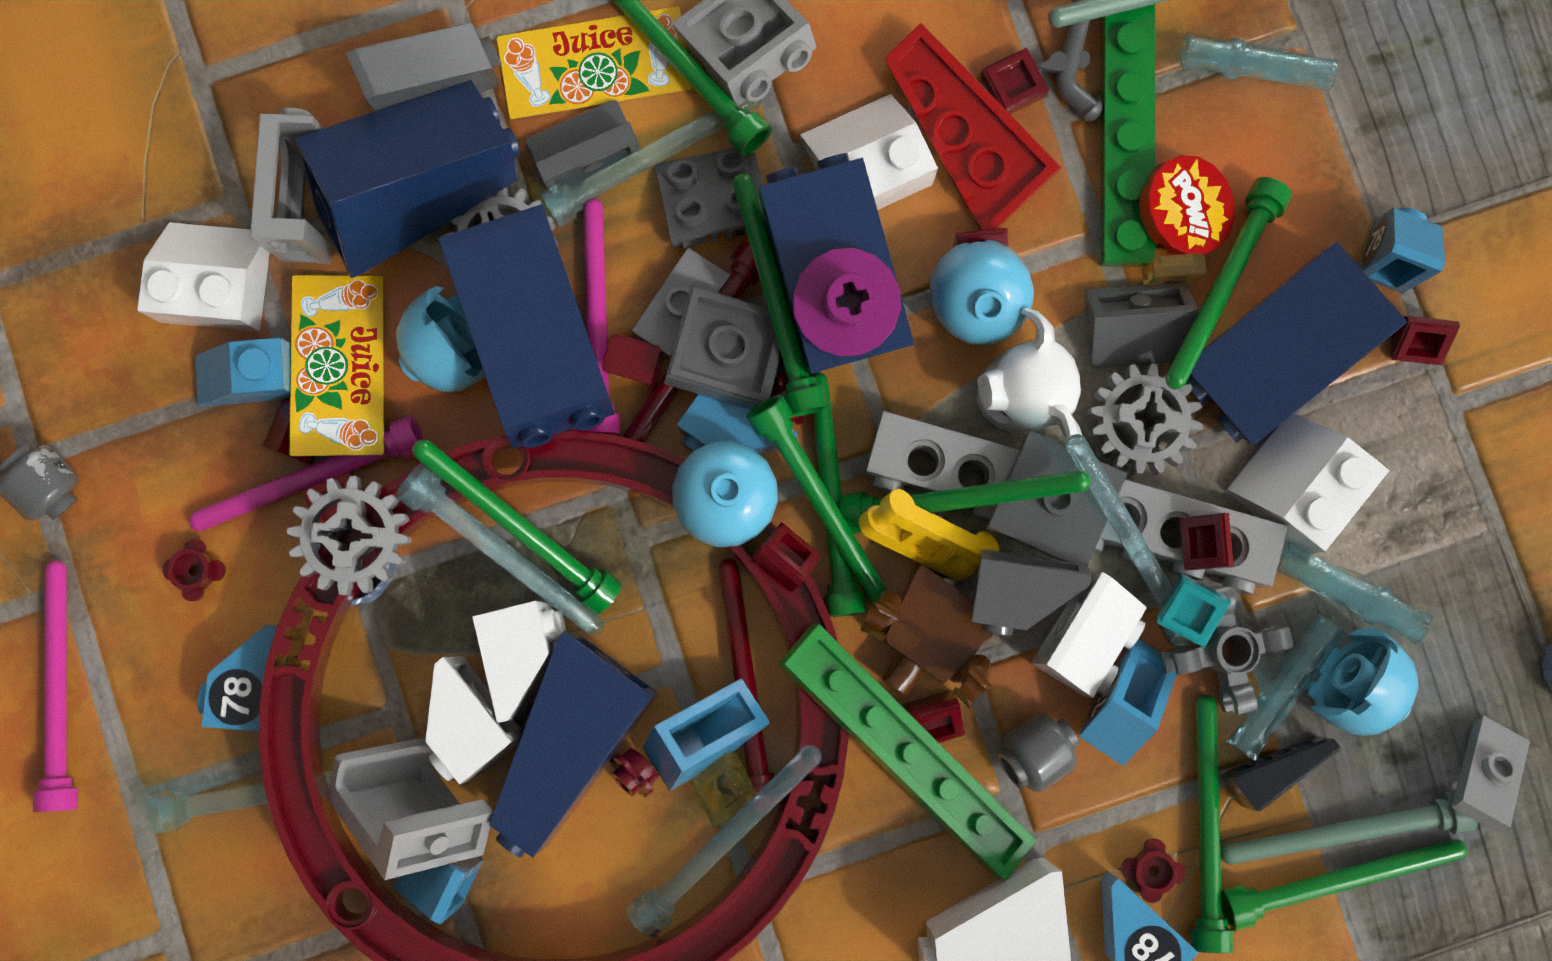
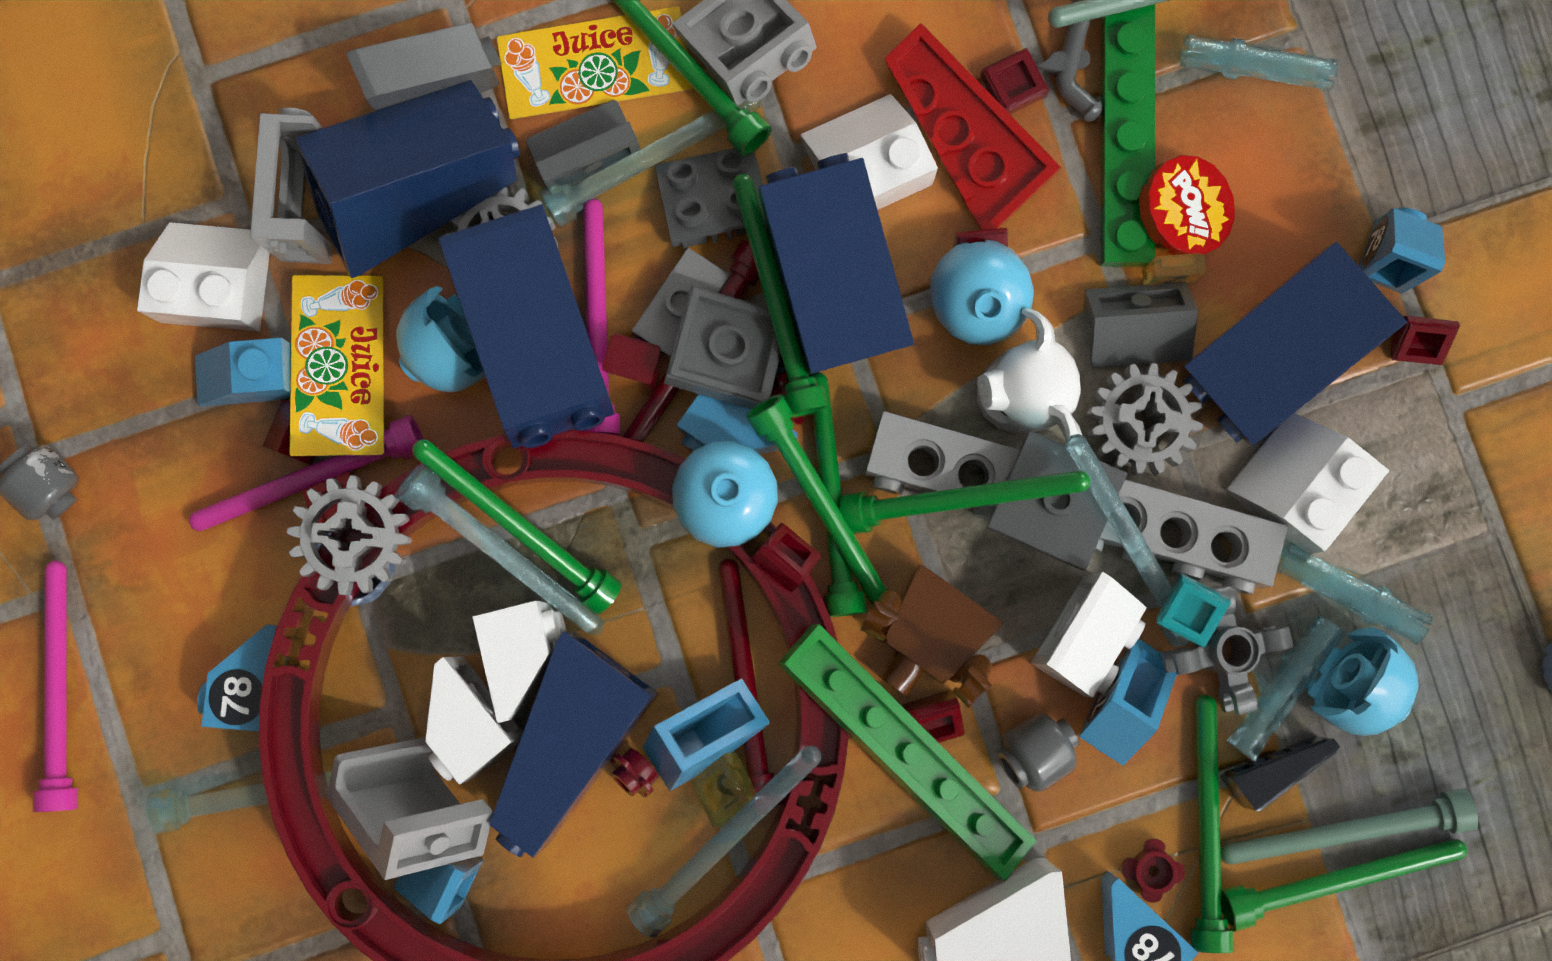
(178, 570): dark red plate -> none
(846, 302): magenta piece -> none
(924, 536): yellow plate -> none
(1022, 589): dark grey slope -> none
(1206, 542): dark red slope -> none
(1264, 203): green piece -> none
(1491, 774): light grey plate -> none

